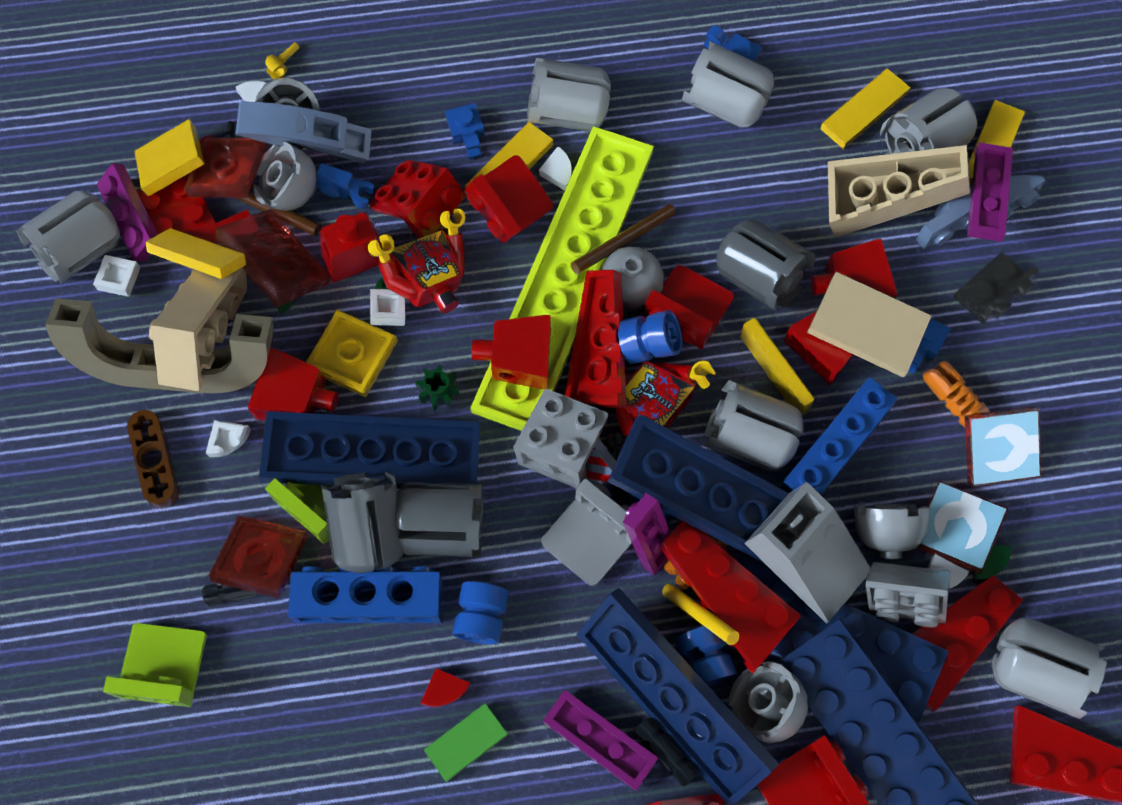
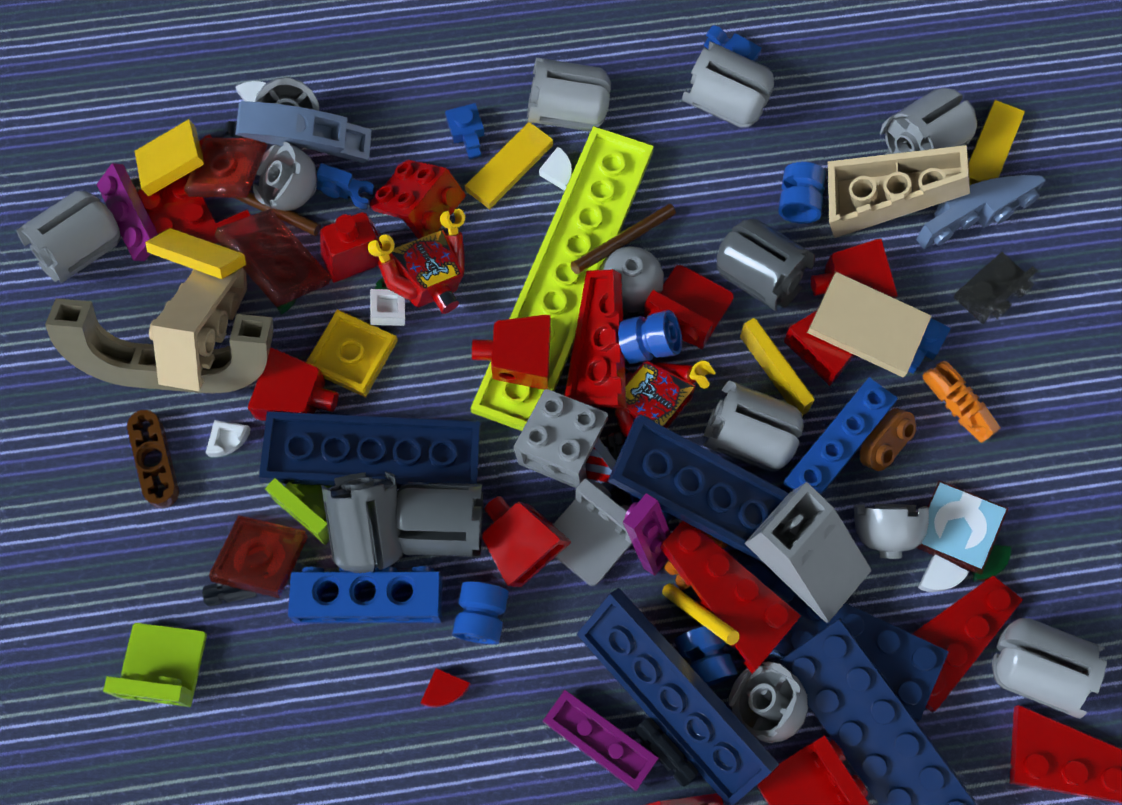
(116, 275): white plate -> none
(275, 63): yellow hand -> none
(430, 382): dark green gear -> none
(465, 742): bright green tile -> none
(508, 198): red bracket -> none
(521, 540): none -> red torso
(802, 192): none -> blue wheel
(865, 108): yellow tile -> none
(888, 439): none -> dark orange plate
(908, 593): light grey slope -> none
(990, 192): magenta plate -> none
(1003, 446): tile -> none

